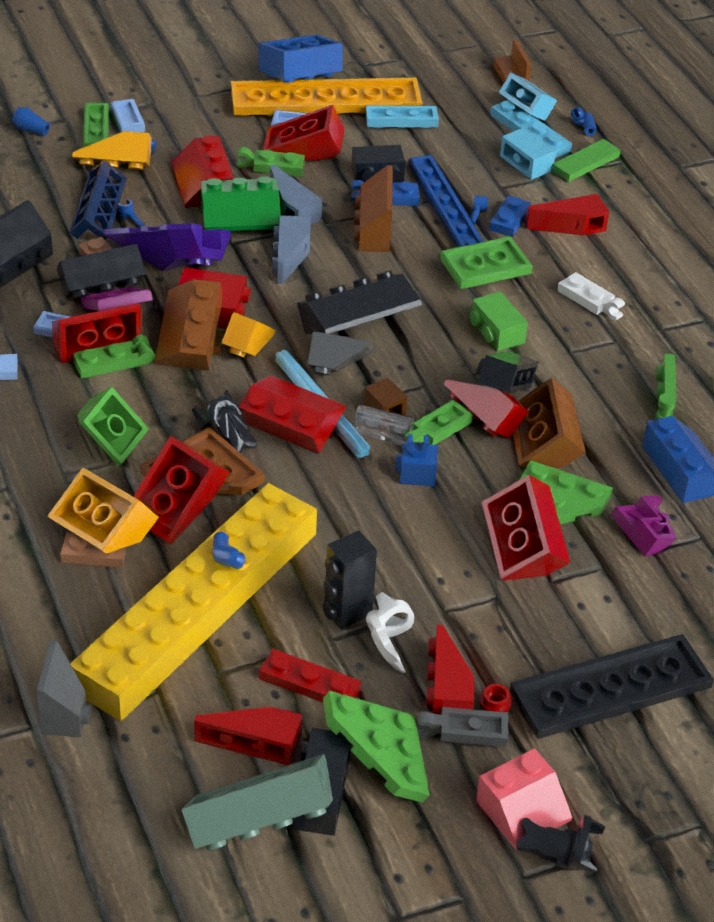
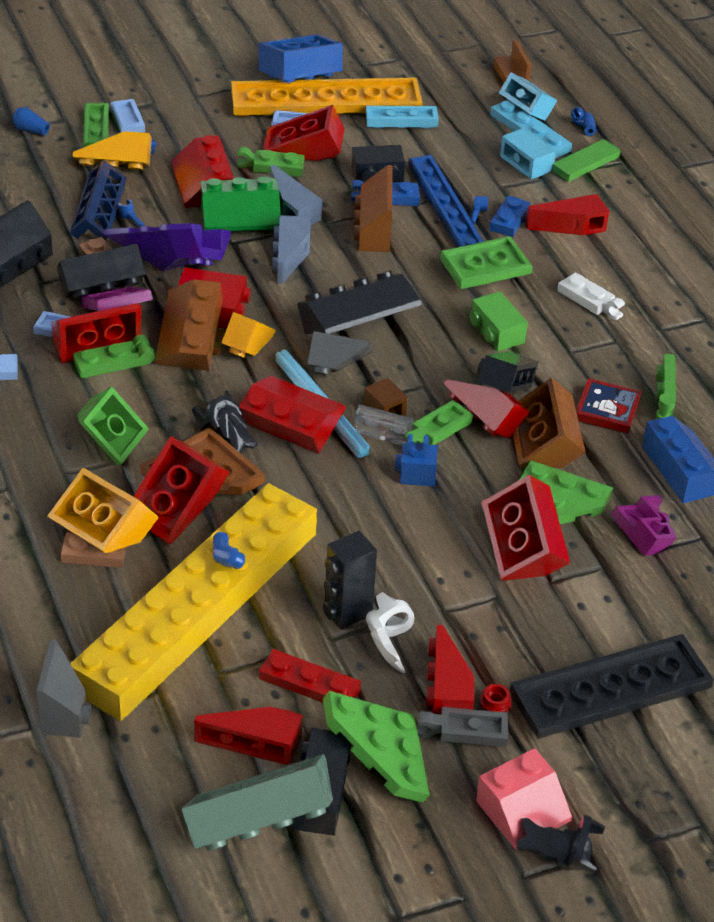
(608, 405): none -> tile

